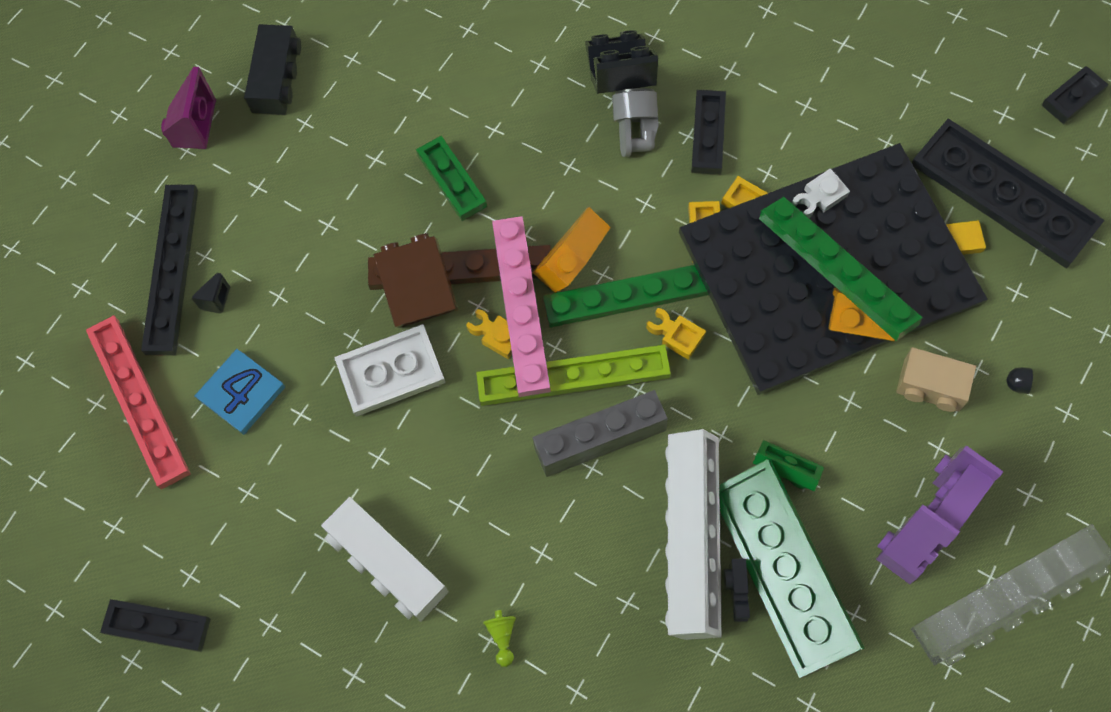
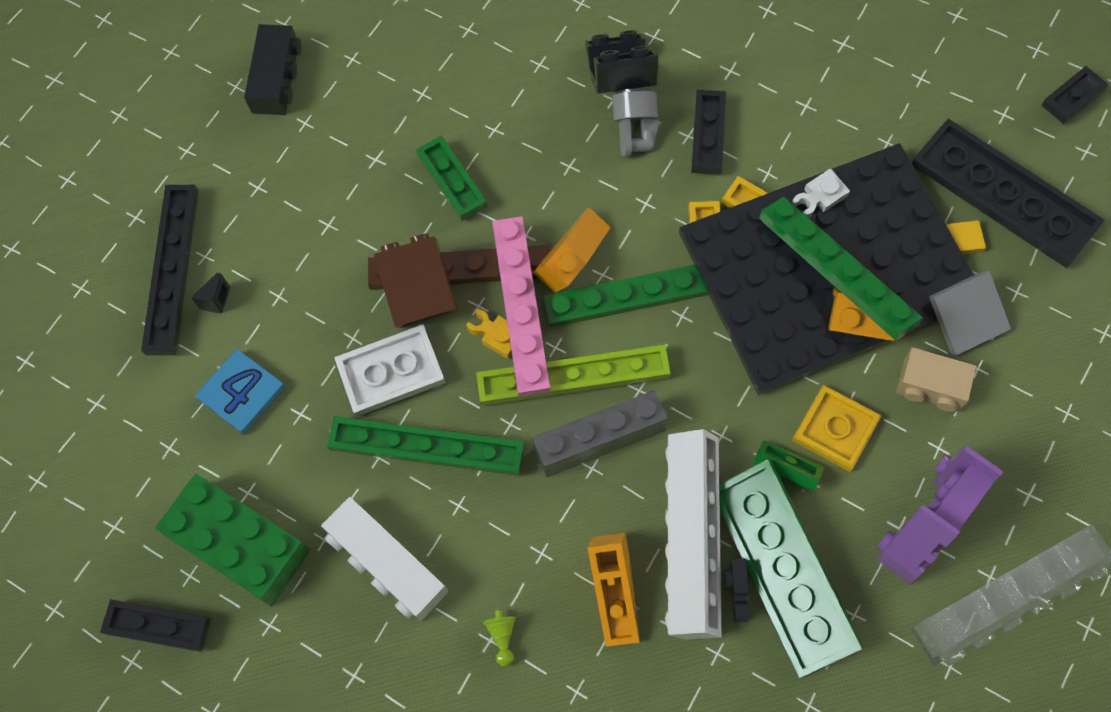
(138, 402): coral plate -> none
(190, 113): magenta slope -> none
(233, 539): none -> green brick
(426, 445): none -> green plate
(614, 588): none -> light orange slope
(680, 335): yellow plate -> none
(836, 428): none -> yellow tile
(970, 312): none -> light grey tile
(1020, 380): black hinge -> none

